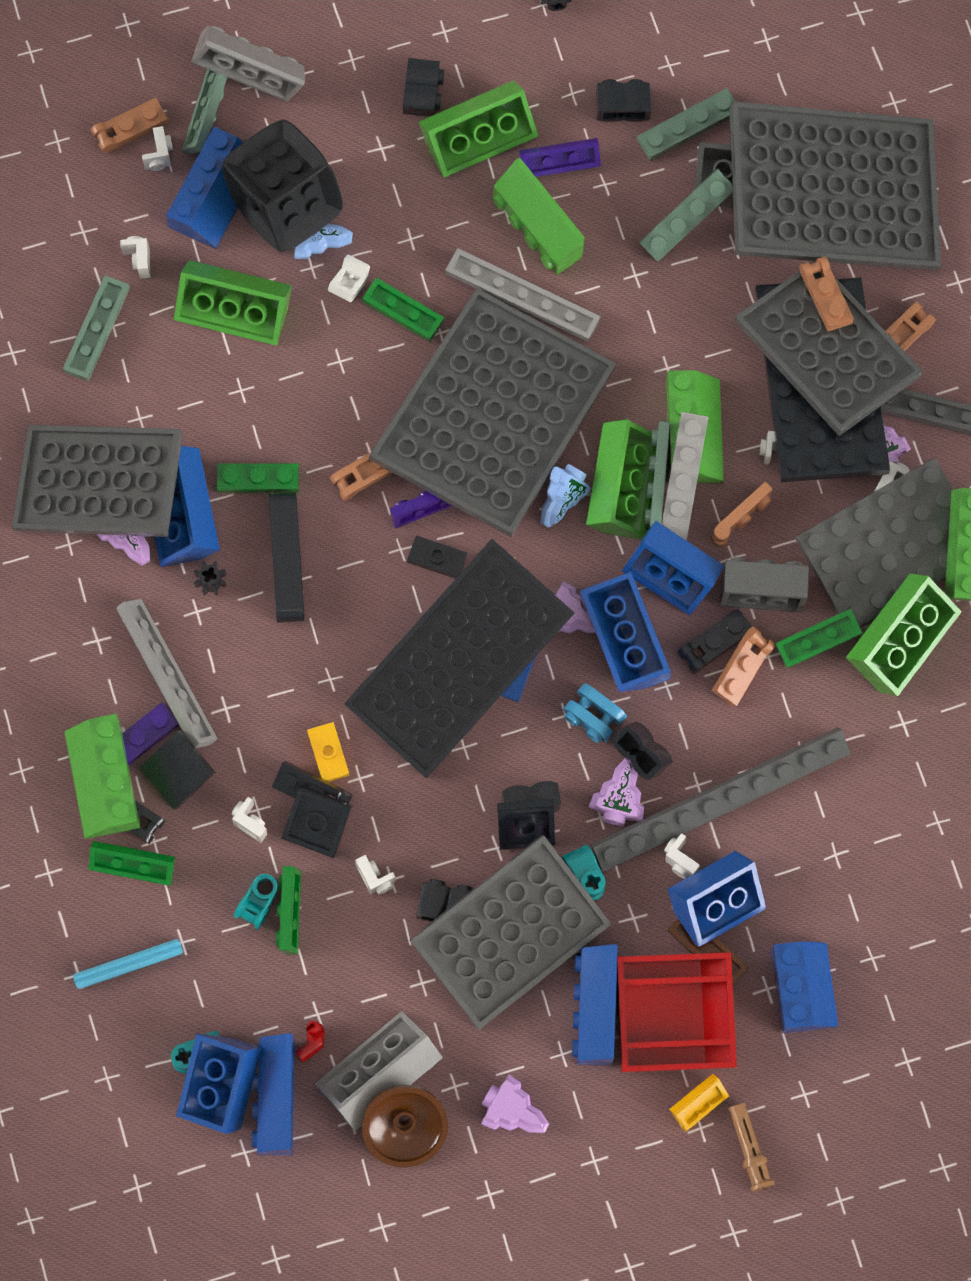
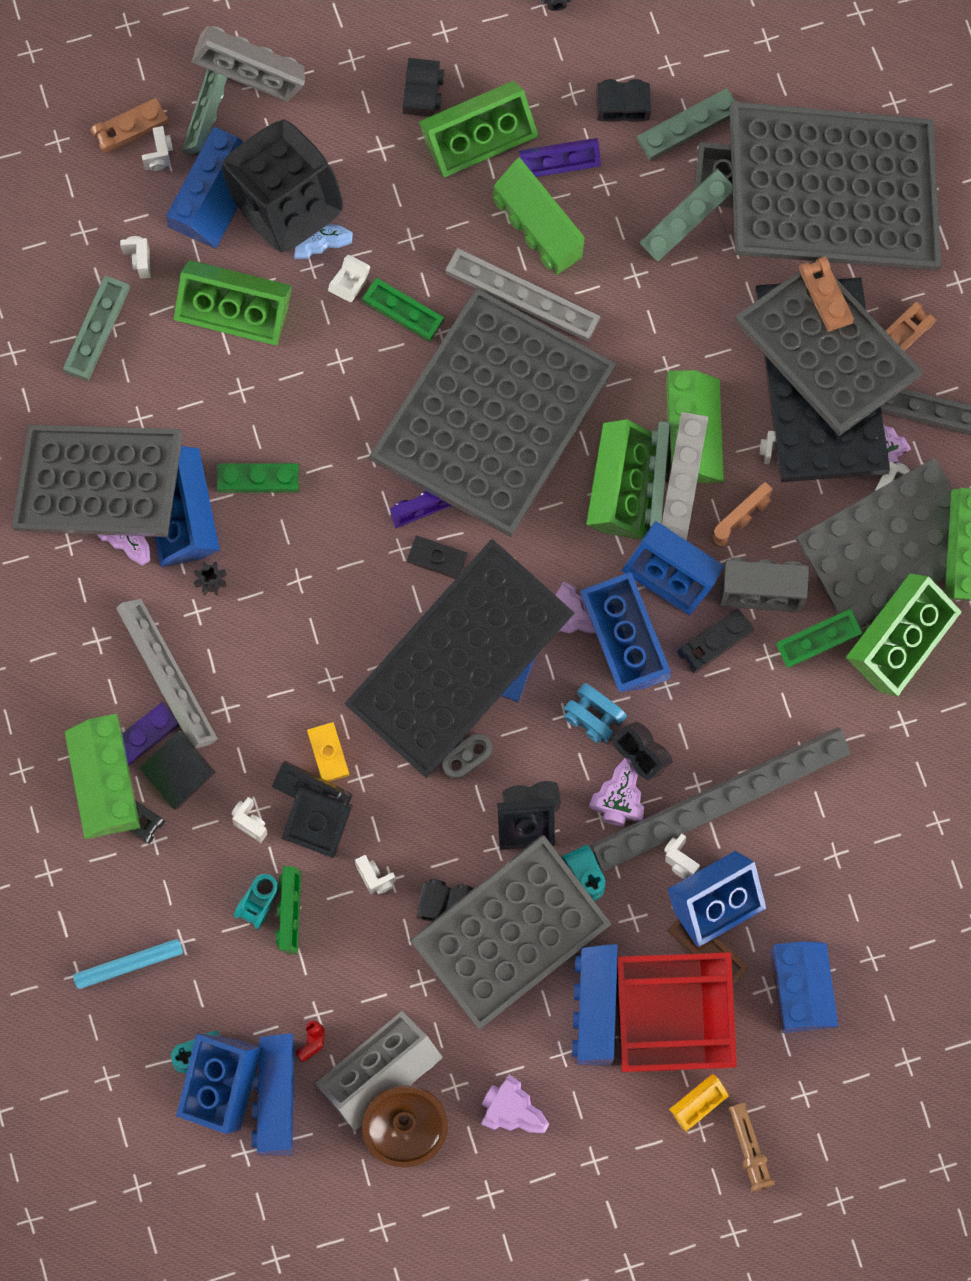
(131, 863): green plate -> none
(286, 557): black beam -> none
(363, 471): nougat plate -> none
(467, 757): none -> dark grey plate
(563, 492): light blue rock -> none
(742, 666): plate -> none

